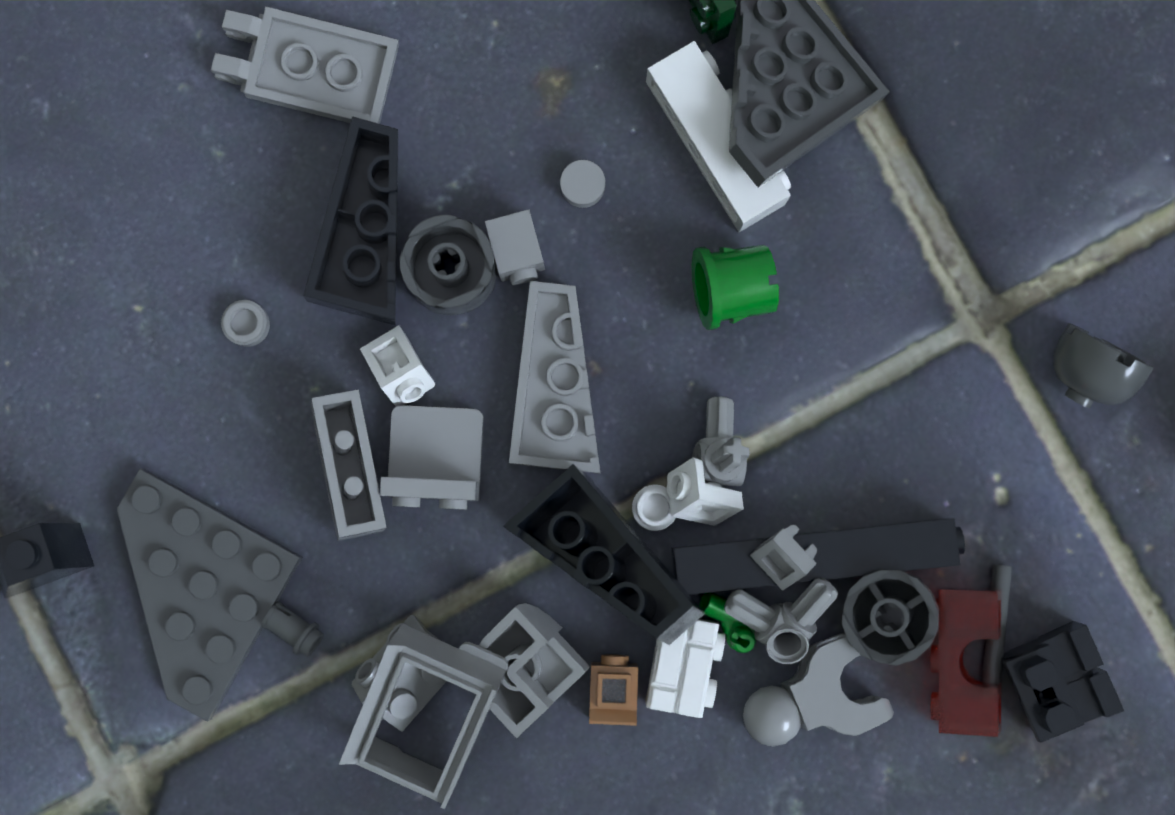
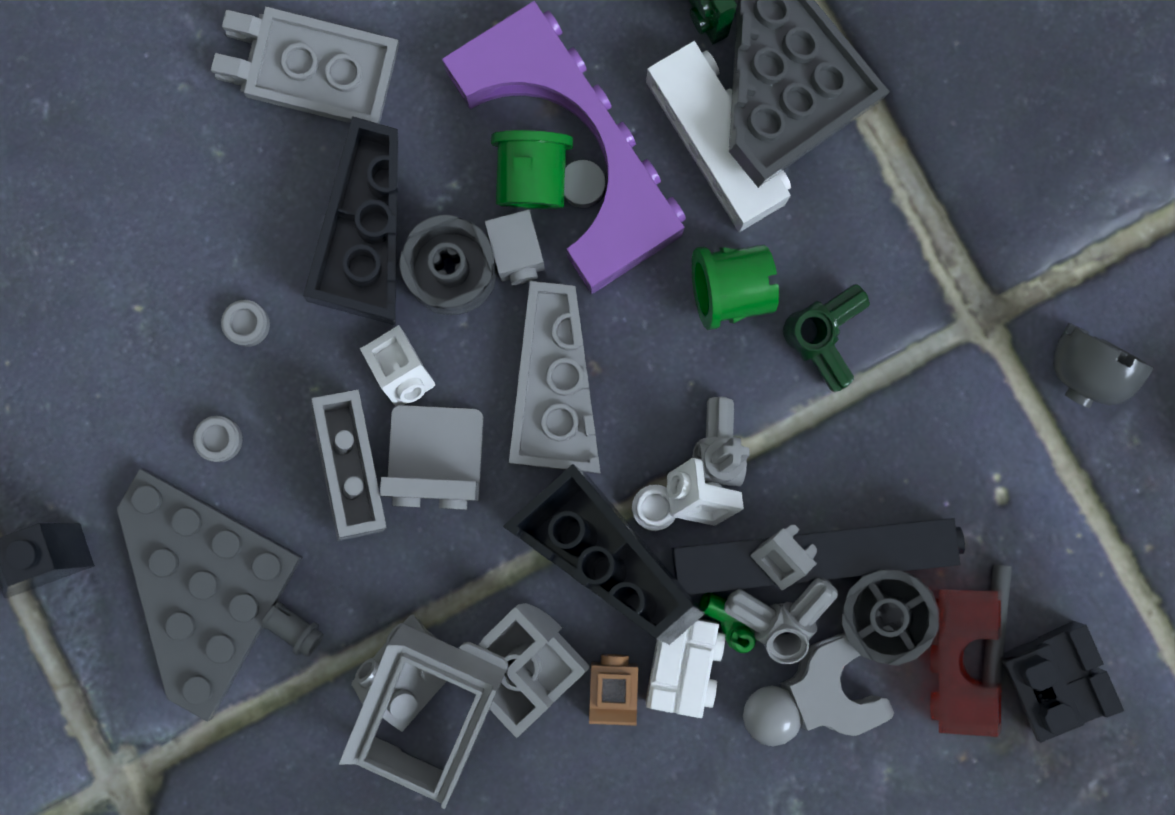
(217, 439): none -> light grey tile
(530, 60): none -> medium lavender arch
(531, 168): none -> green piece
(827, 320): none -> dark green axle

